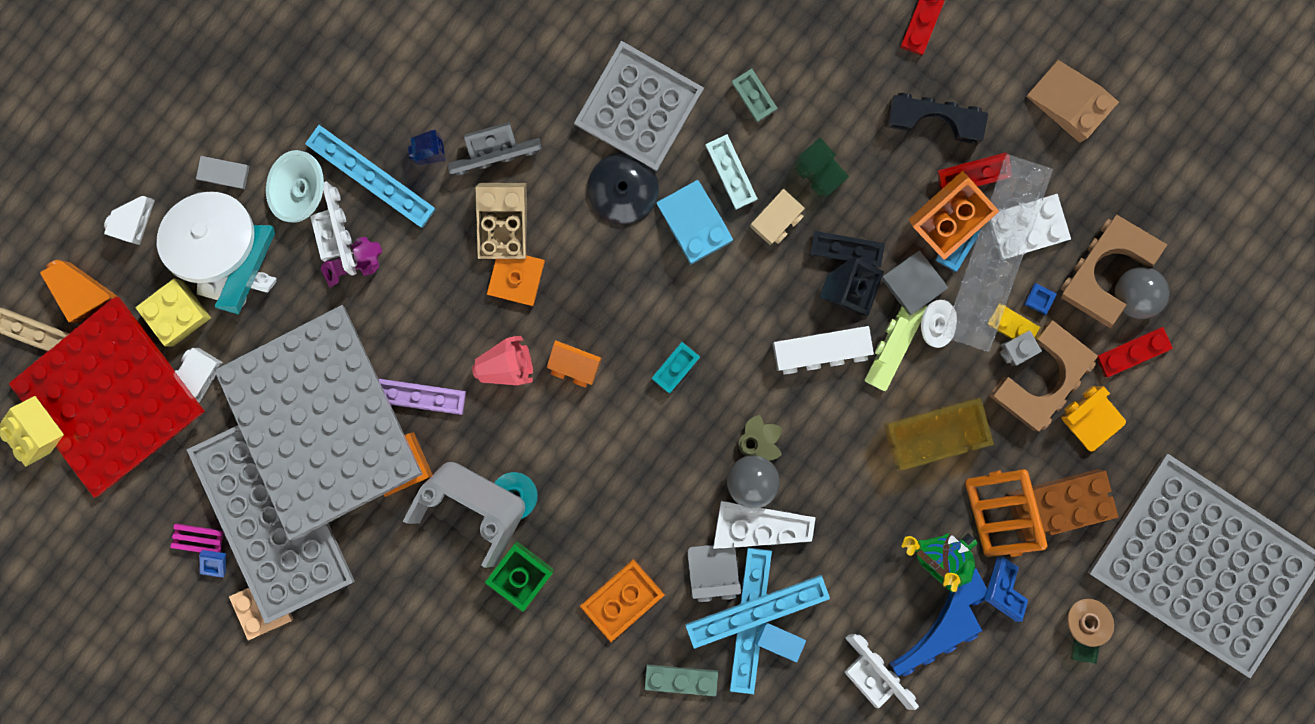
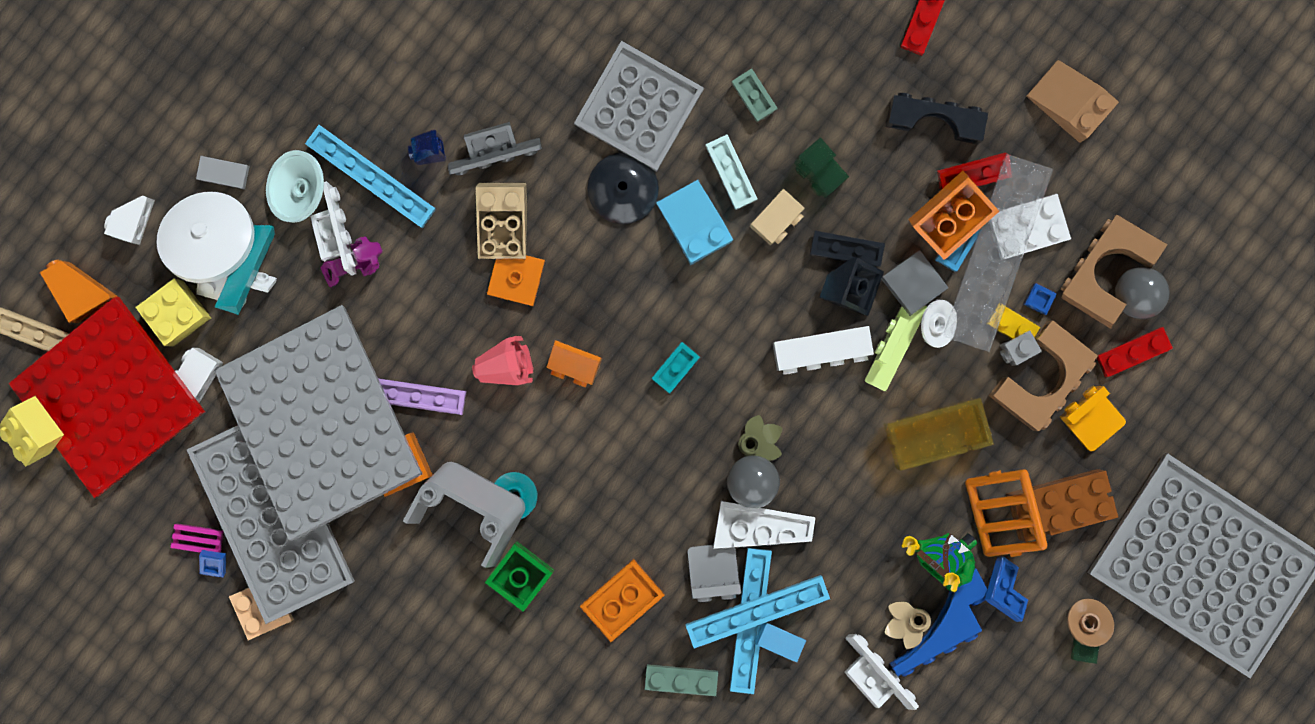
(903, 624): none -> tan plate

